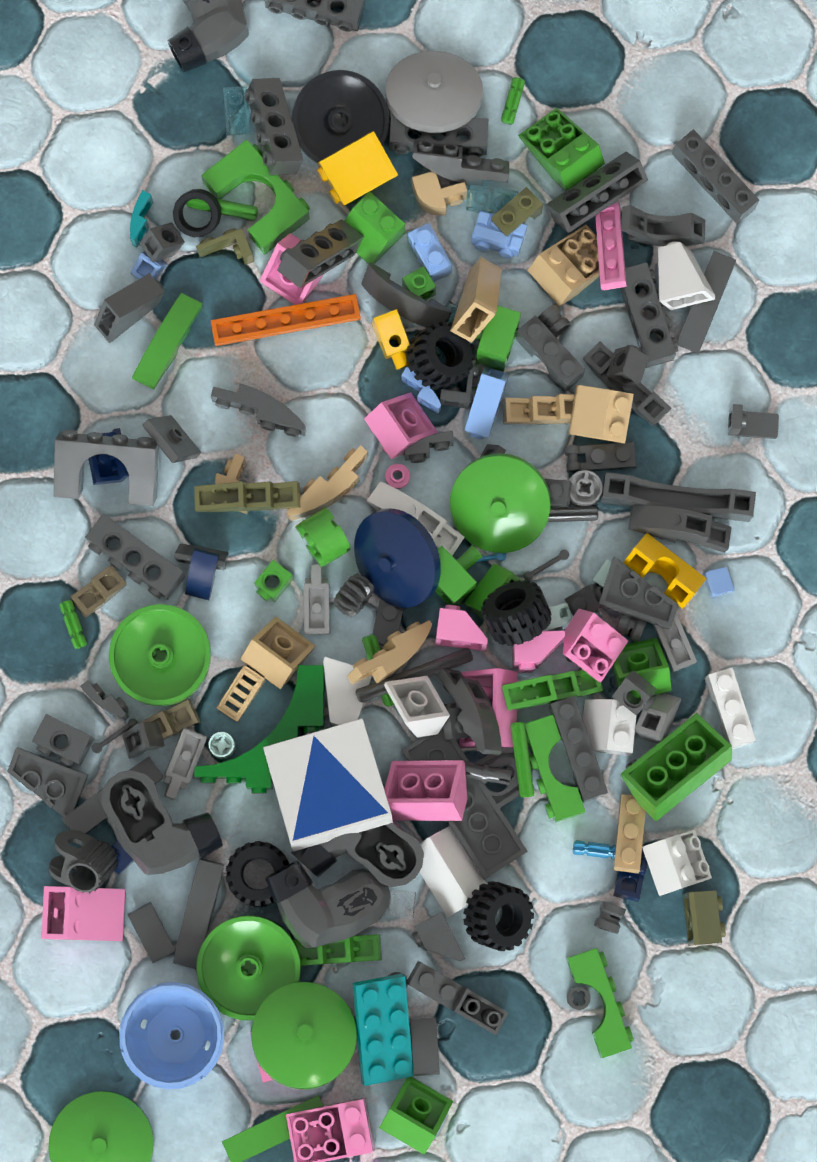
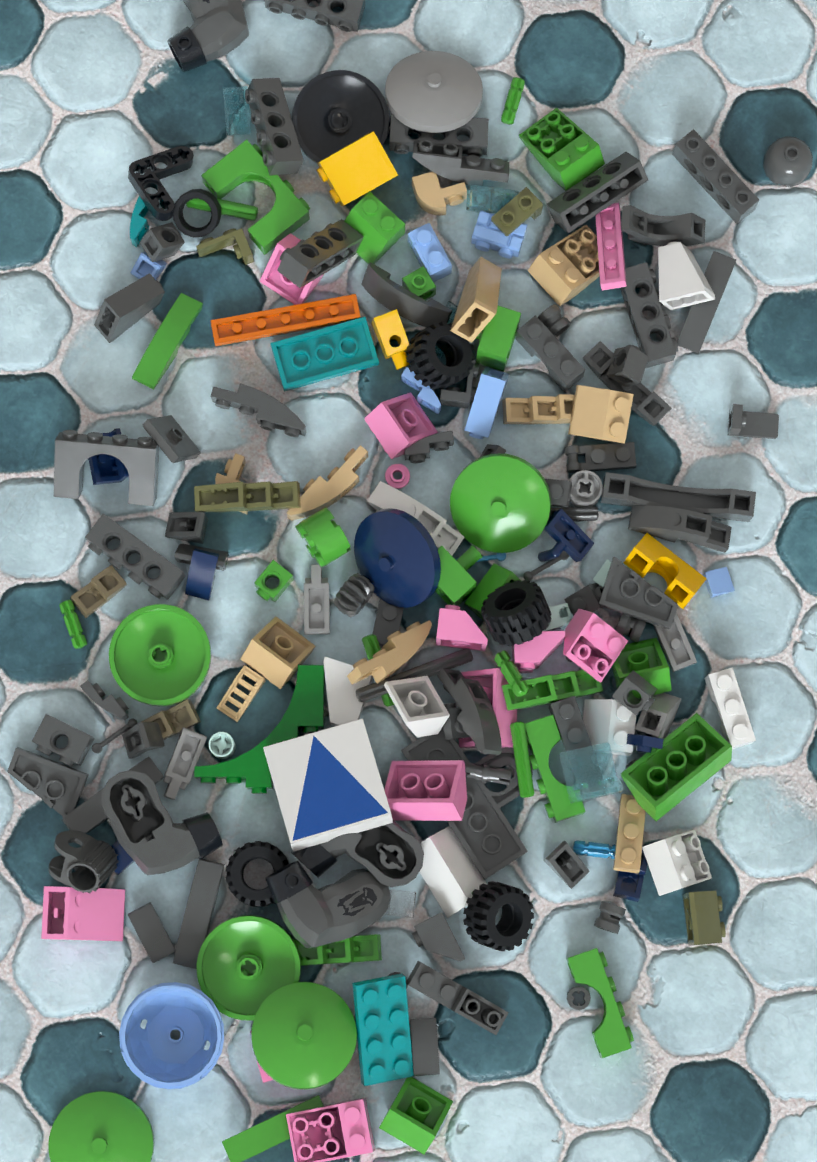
(152, 177): none -> black beam
(187, 526): none -> dark grey slope
(324, 354): none -> teal plate
(511, 673): none -> bright green axle
(567, 864): none -> dark grey slope
(568, 538): none -> dark blue plate
(590, 773): none -> clear light blue bracket
(644, 743): none -> dark blue plate
(788, 161): none -> dark grey cylinder

